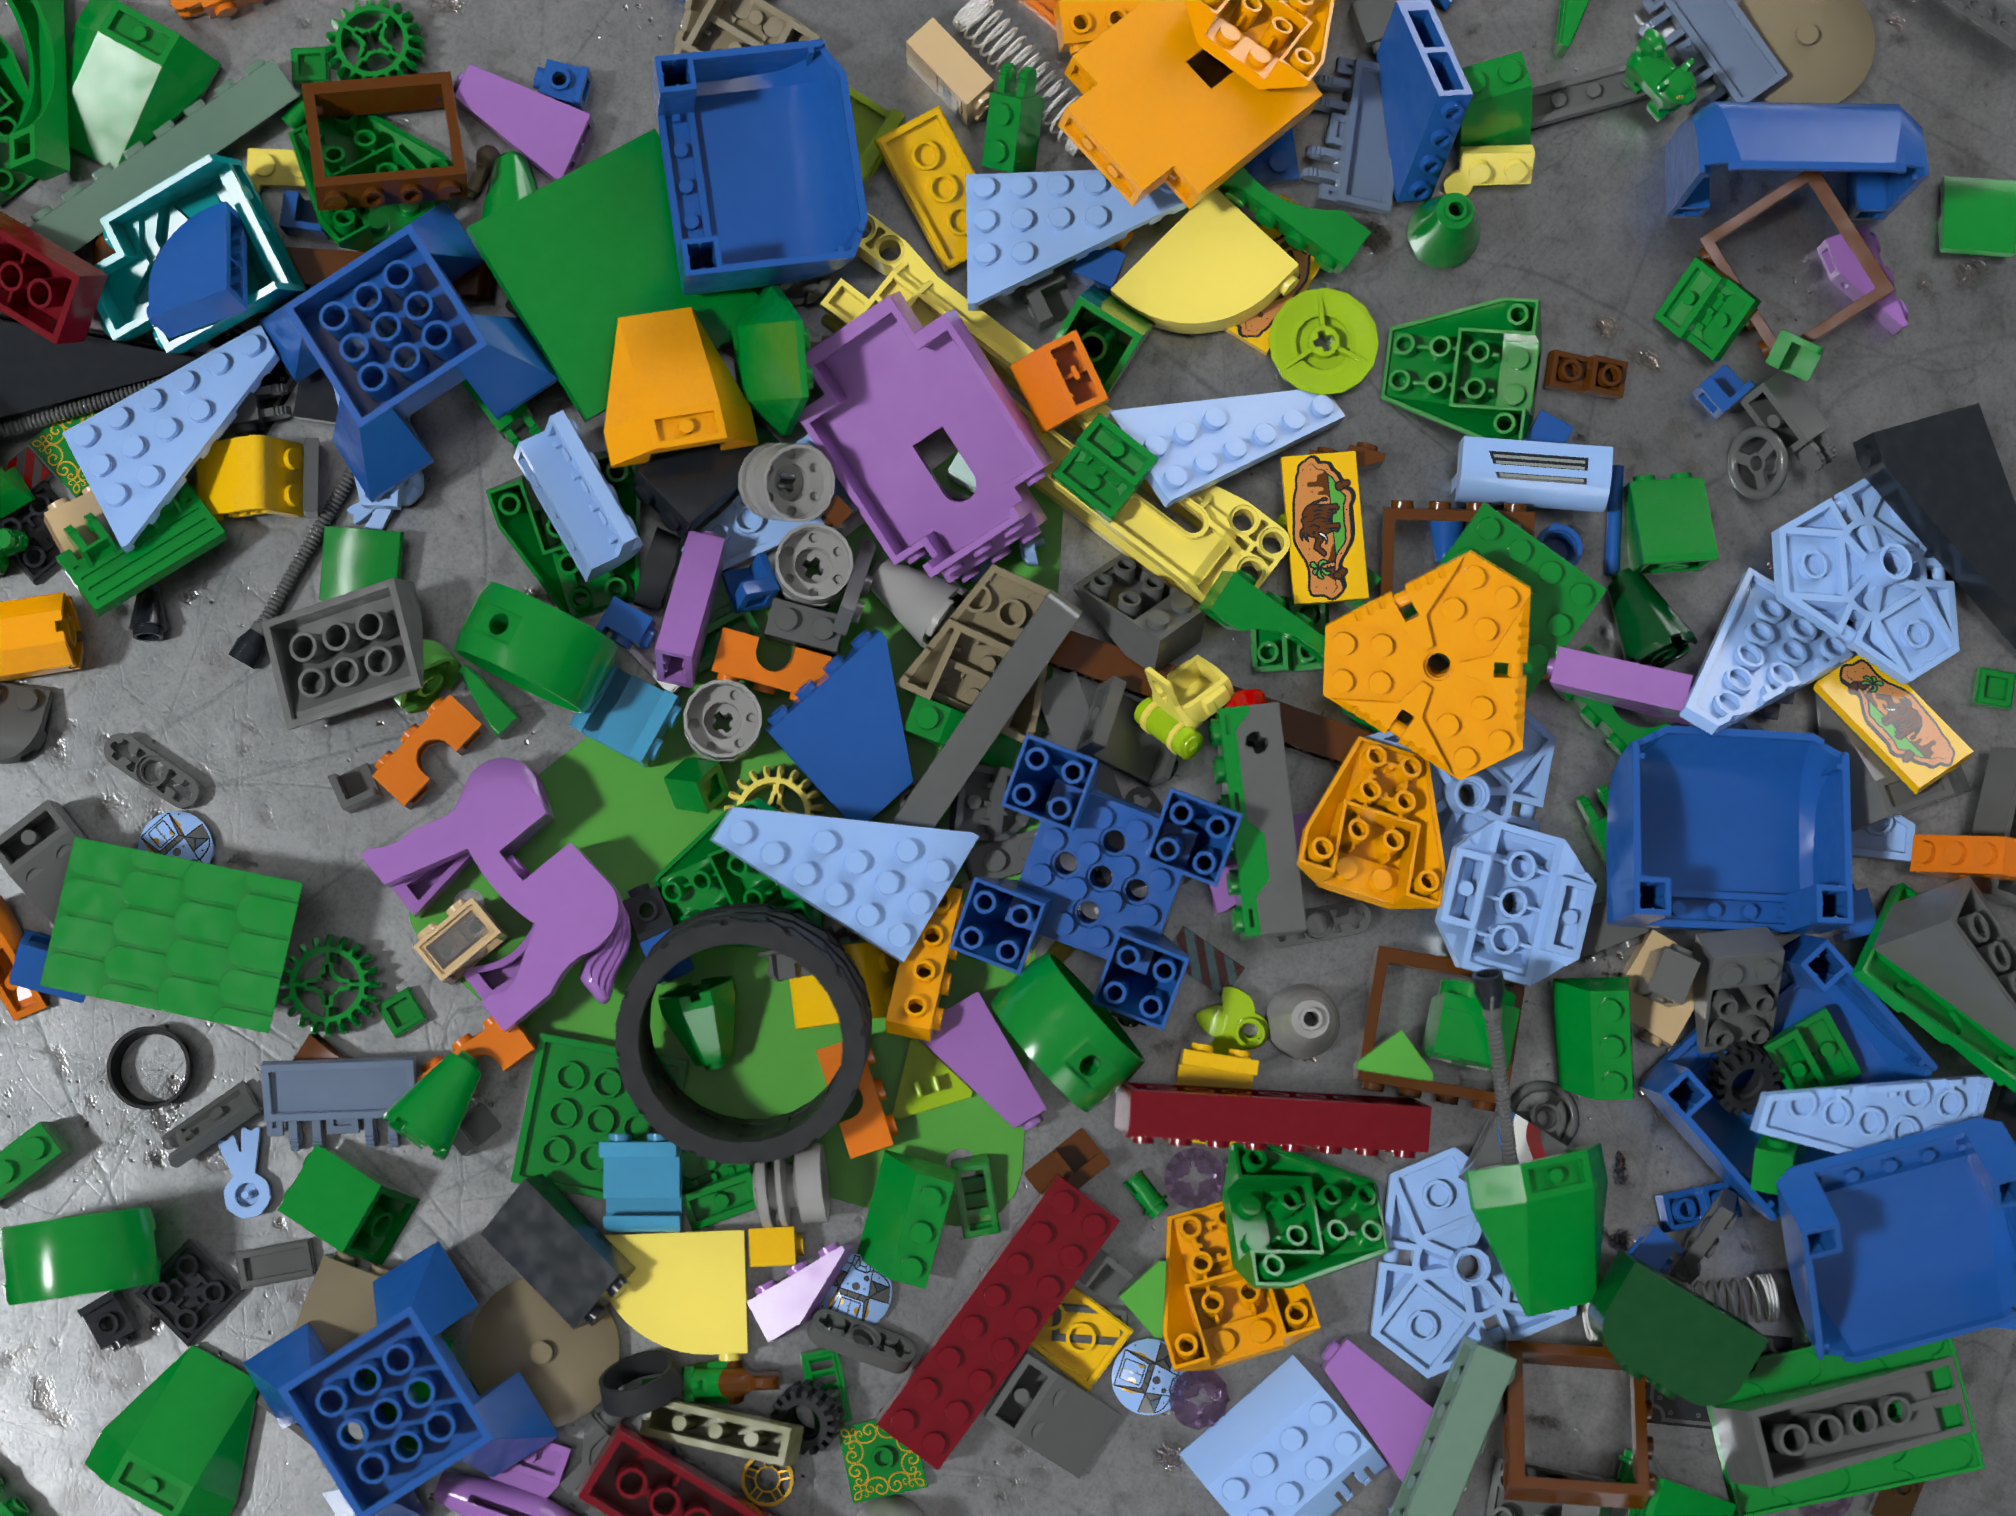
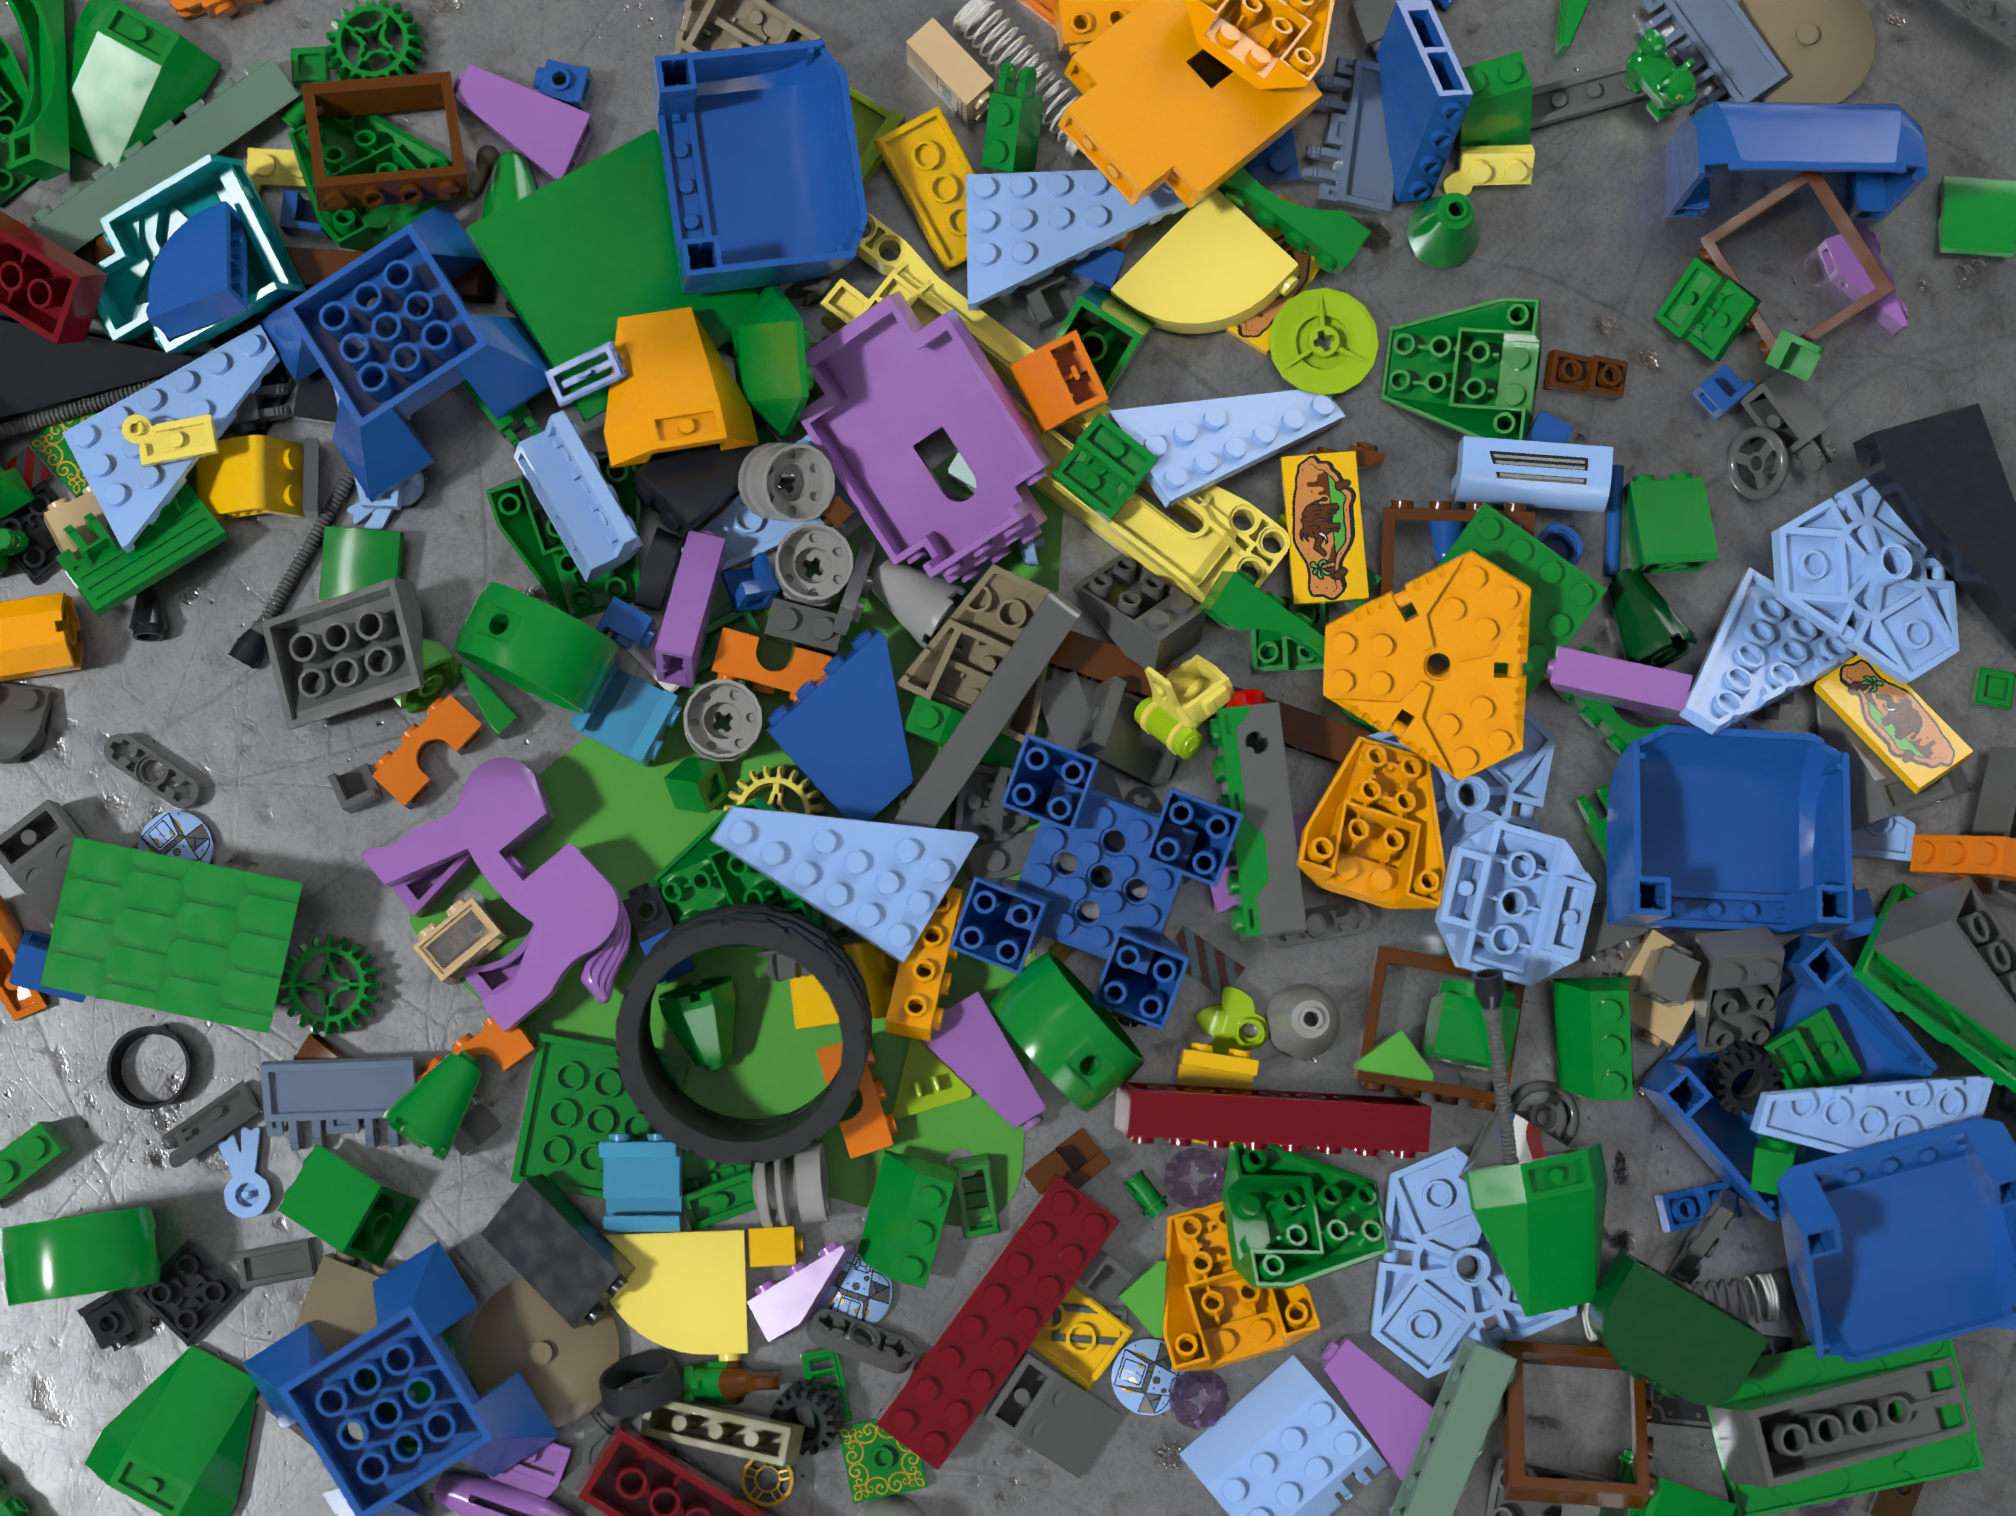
(171, 439): none -> light yellow hinge
(402, 1012): green tile -> none
(614, 361): none -> tile
(1655, 1248): blue brick -> none

